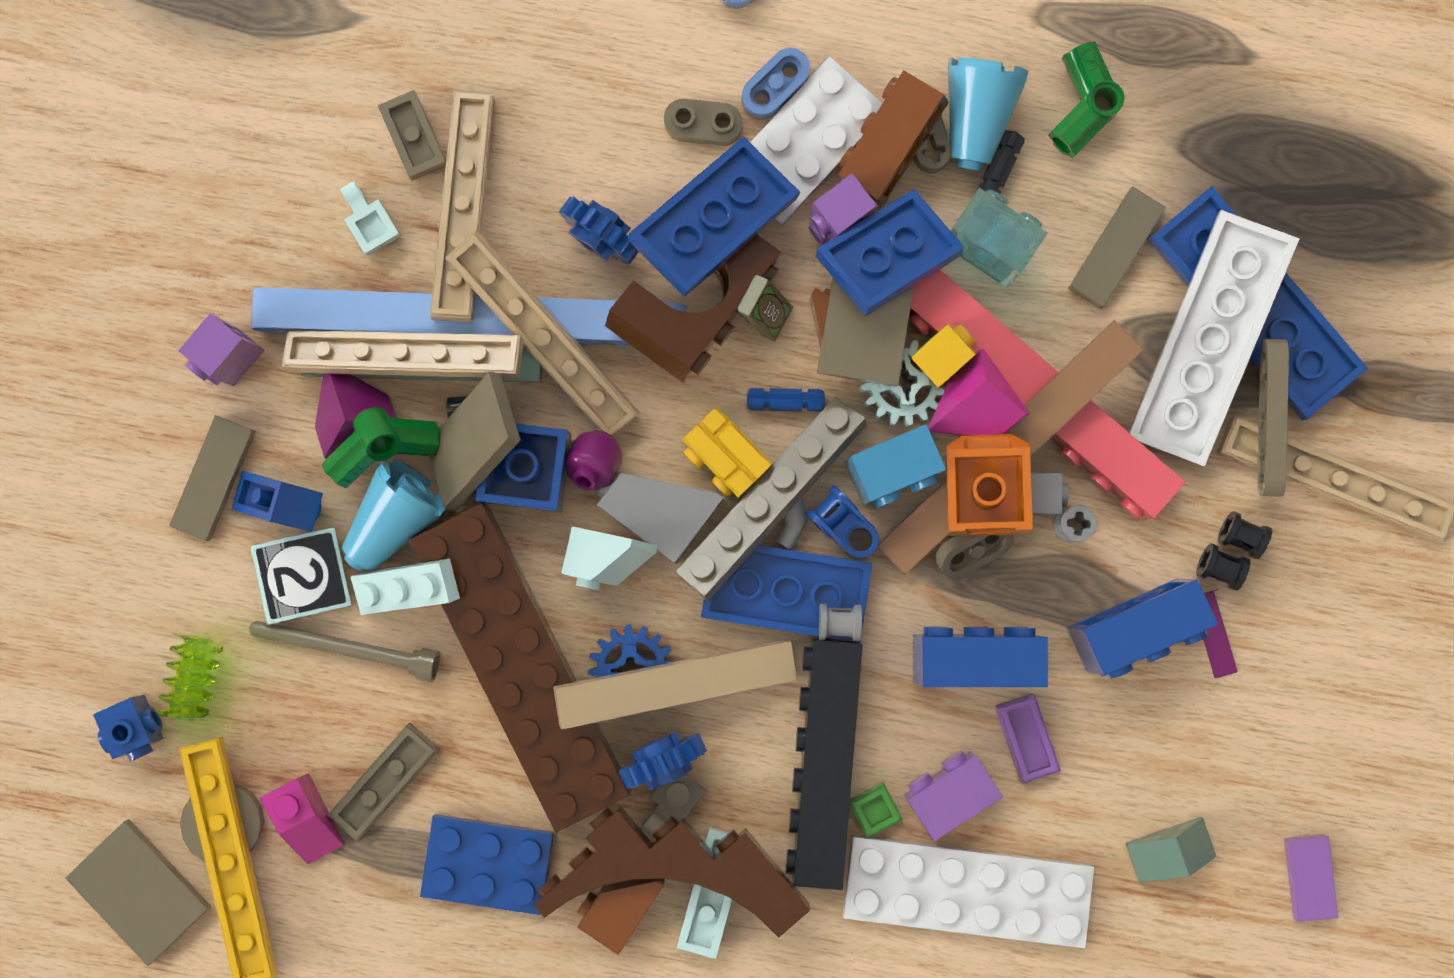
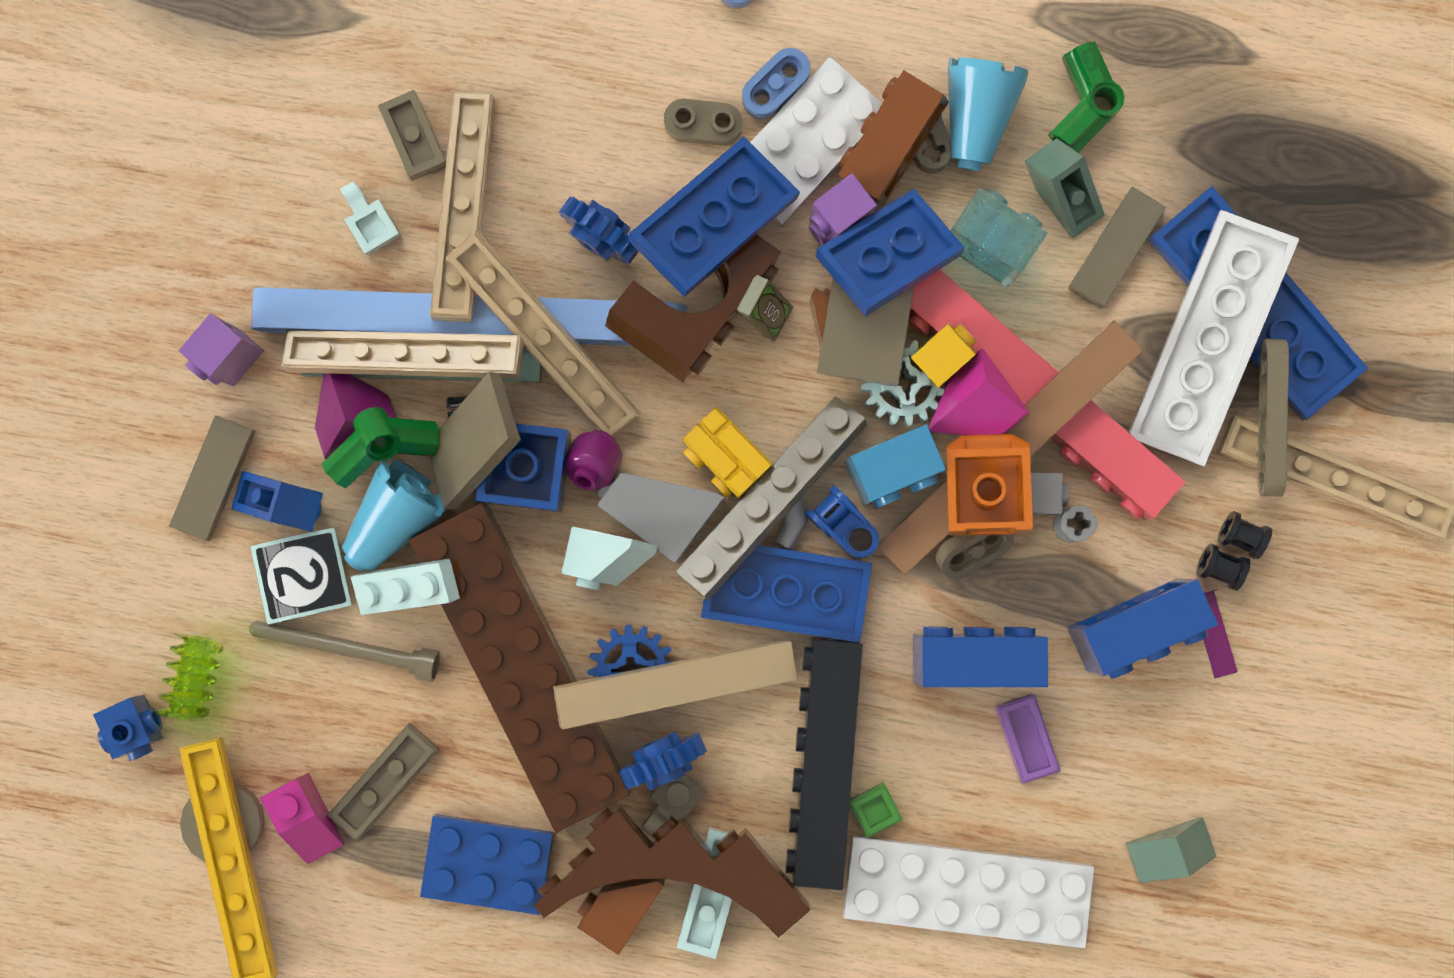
(138, 892): dark tan tile -> none
(785, 399): blue axle -> none
(840, 622): light grey bush -> none
(952, 794): medium lavender brick -> none
(1002, 162): black axle -> none
(1065, 186): none -> sand green slope
(1311, 878): medium lavender tile -> none

